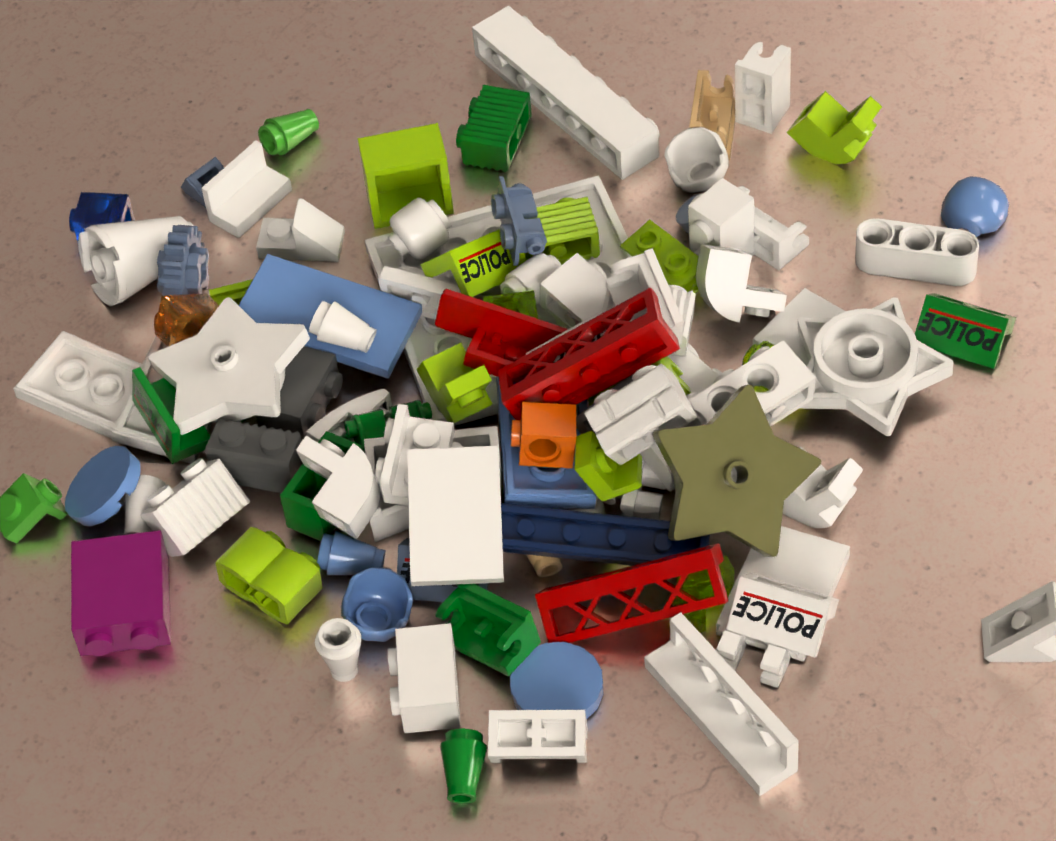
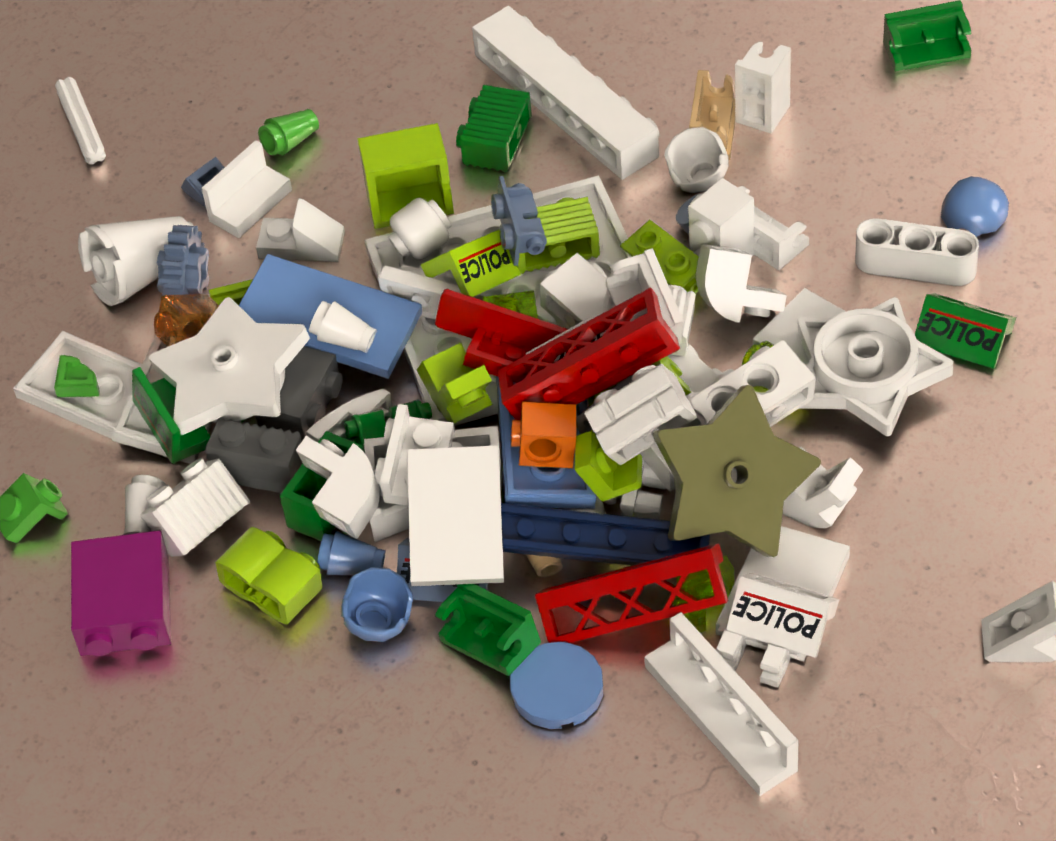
(75, 379): none -> bright green tile
(80, 120): none -> white axle
(99, 209): clear blue brick -> none
(101, 484): medium blue tile -> none
(339, 646): white cone -> none
(426, 678): white brick -> none
(462, 761): green cone -> none
(530, 275): white brick -> none
(537, 735): white hinge -> none
(833, 132): lime brick -> none
(927, 36): none -> green hinge

